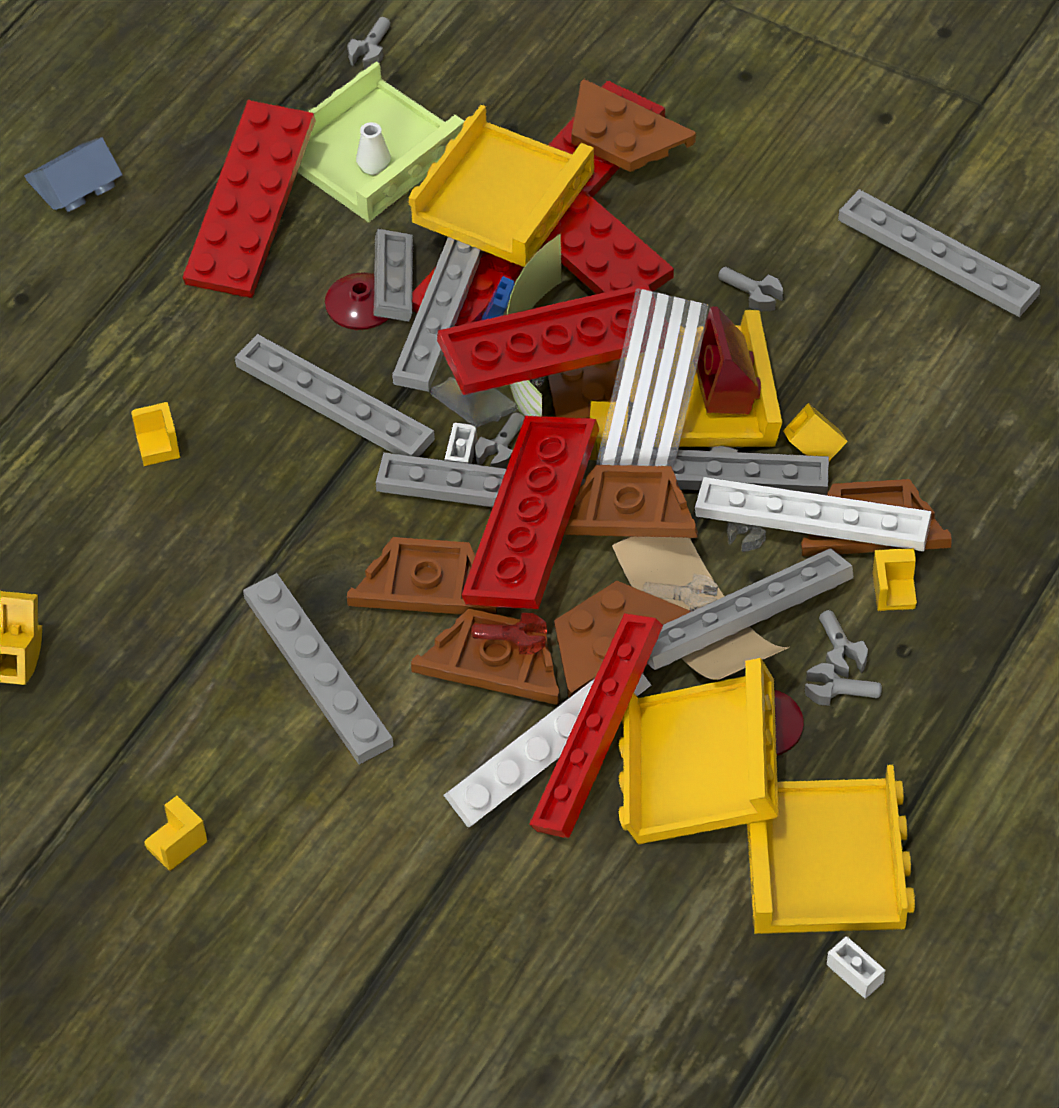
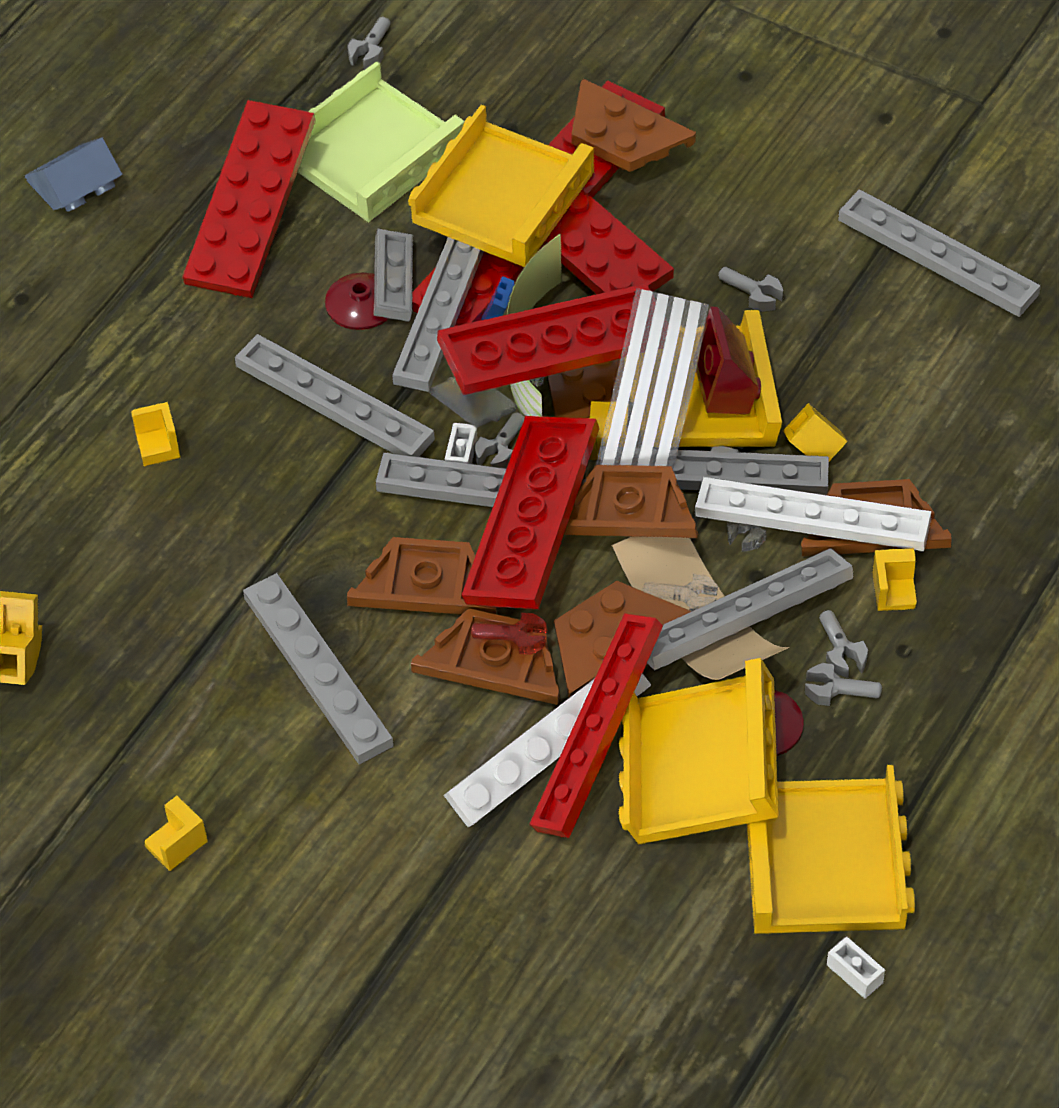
(372, 150): white cone -> none

